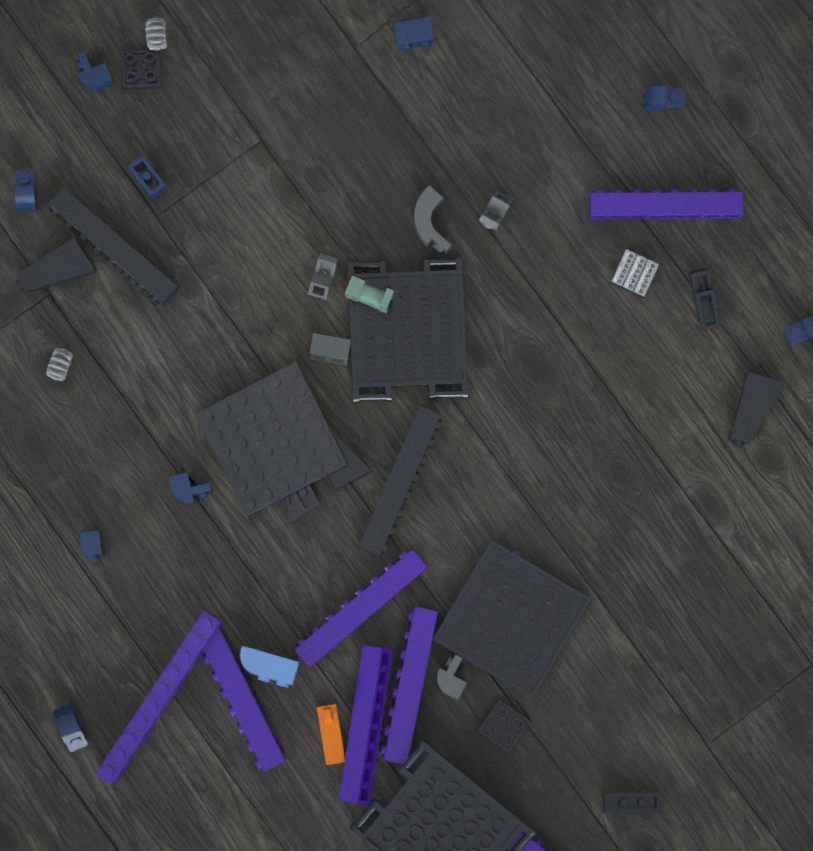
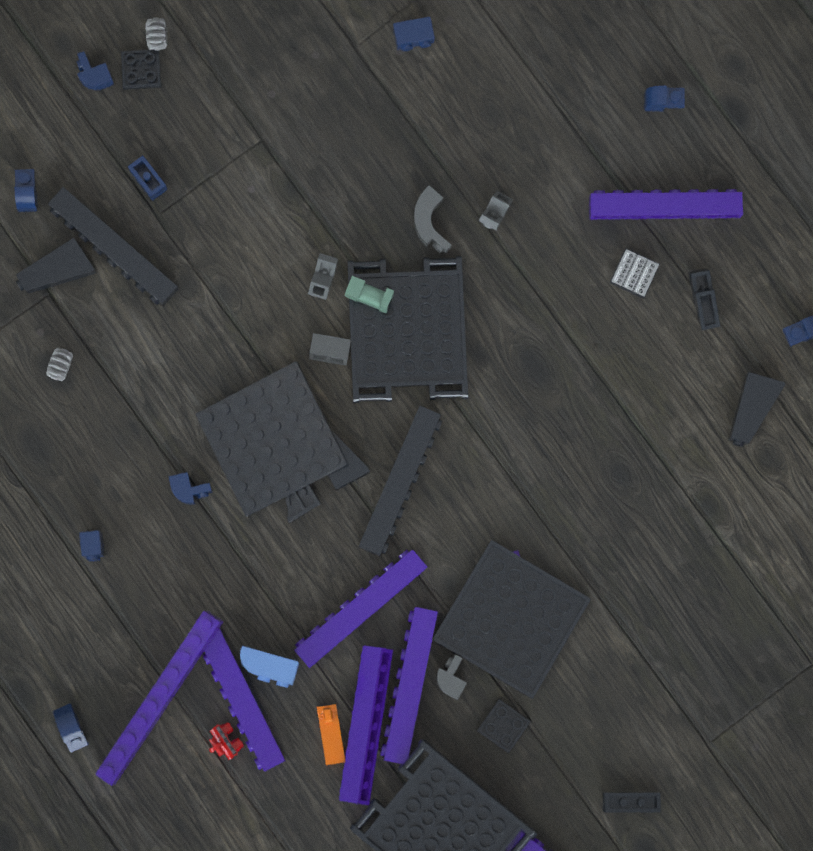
(221, 742): none -> red hips

